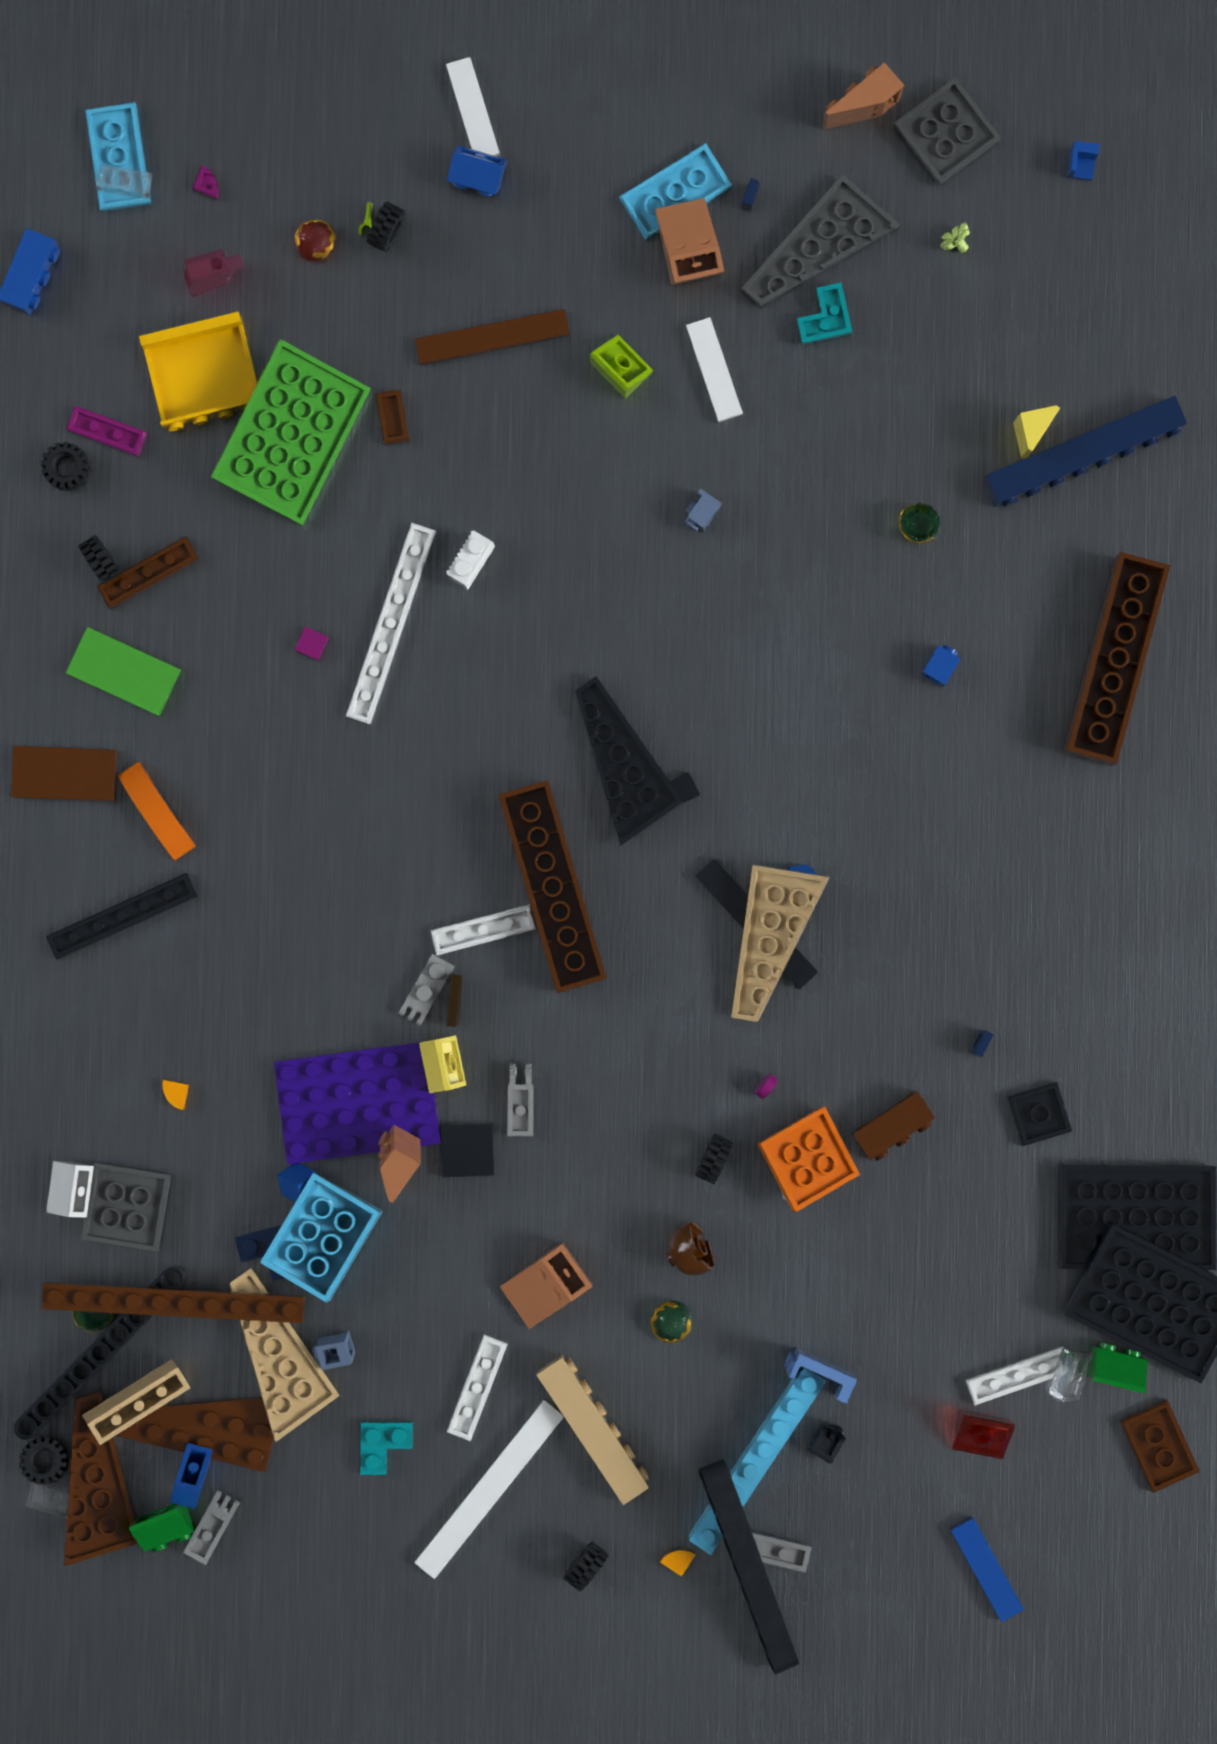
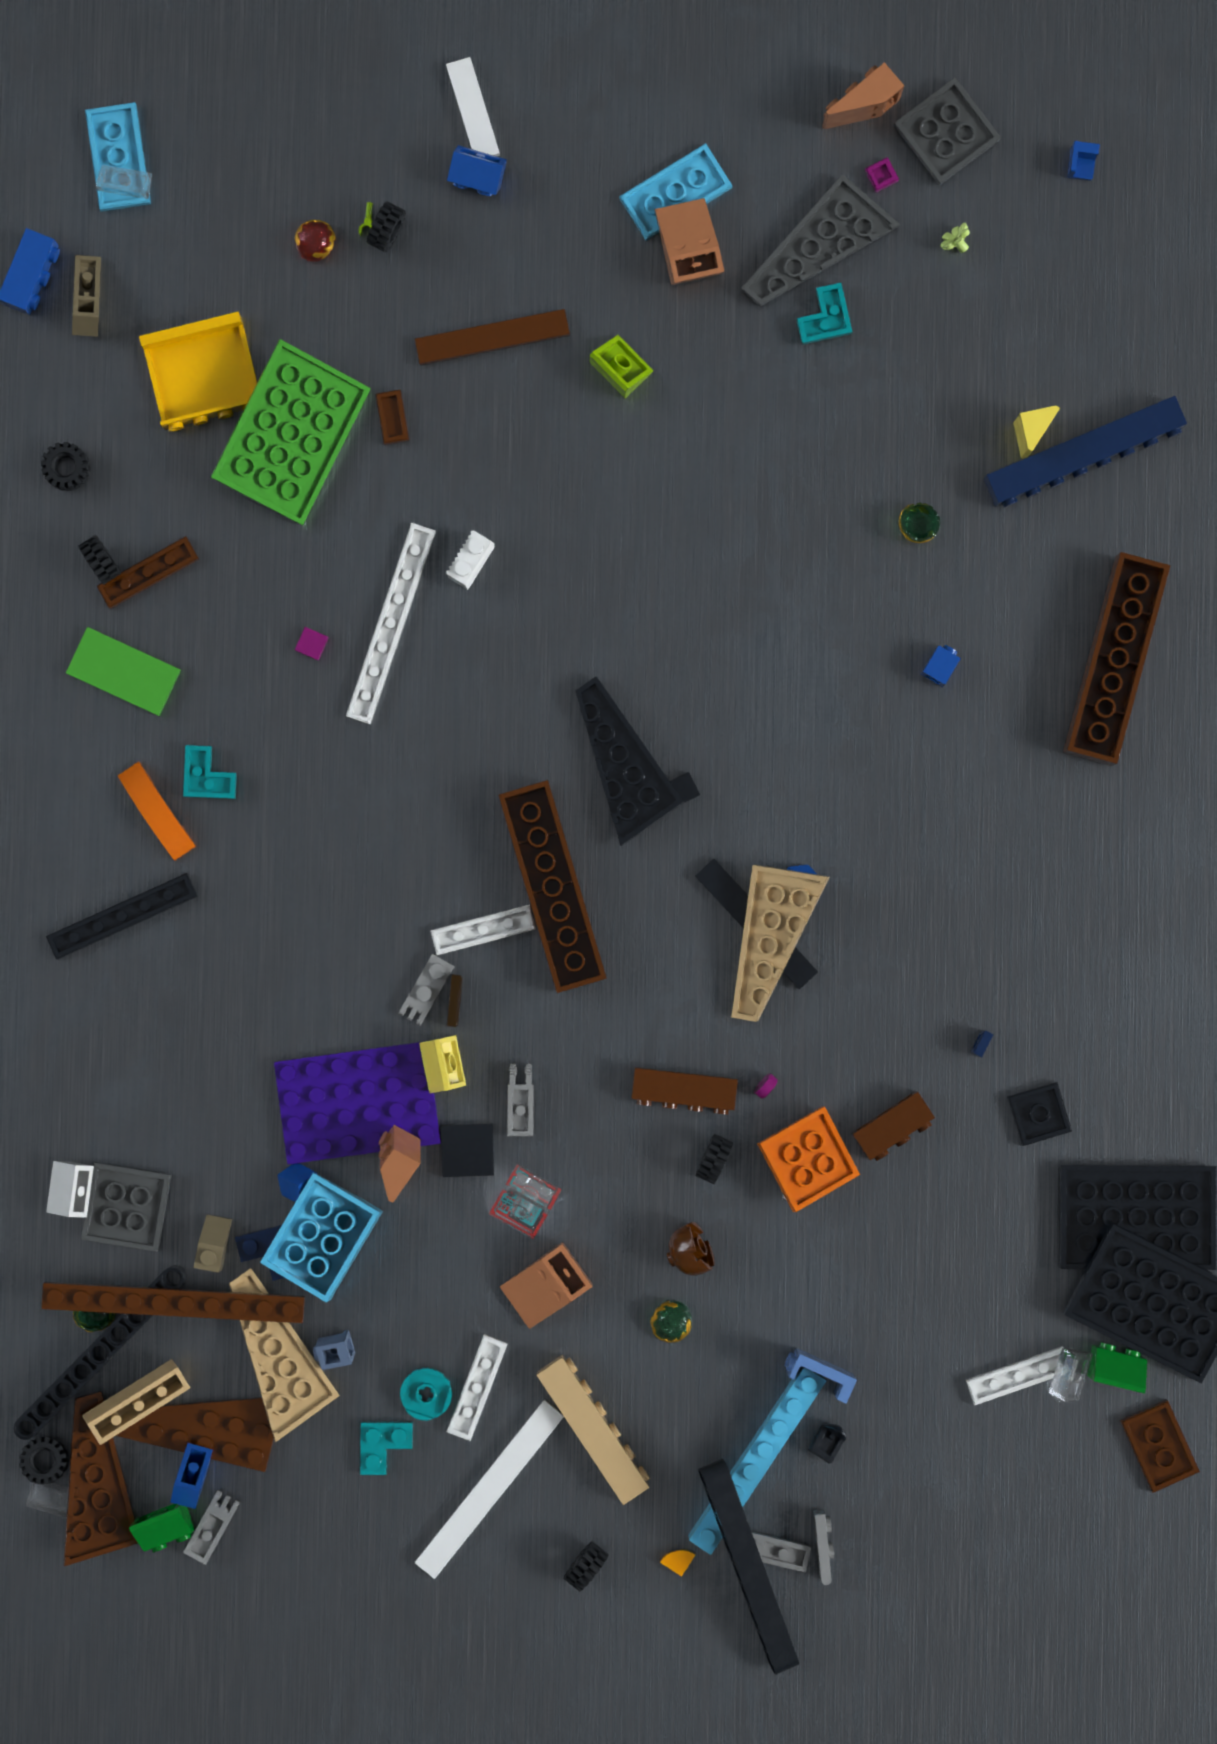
(64, 773): reddish brown tile -> none
(86, 295): none -> dark tan slope
(106, 431): magenta tile -> none
(175, 1093): light orange tile -> none
(199, 779): none -> teal plate
(201, 273): clear pink torso -> none
(206, 183): magenta tile -> none
(213, 1243): none -> dark tan slope
(420, 1379): none -> teal plate
(525, 1201): none -> clear slope
(684, 1089): none -> reddish brown brick
(702, 511): sand blue brick -> none
(714, 370): white tile -> none
(750, 194): dark blue tile -> none
(824, 1549): none -> light grey hinge
(881, 175): none -> magenta tile
(982, 1434): clear red slope -> none
(987, 1569): blue tile -> none

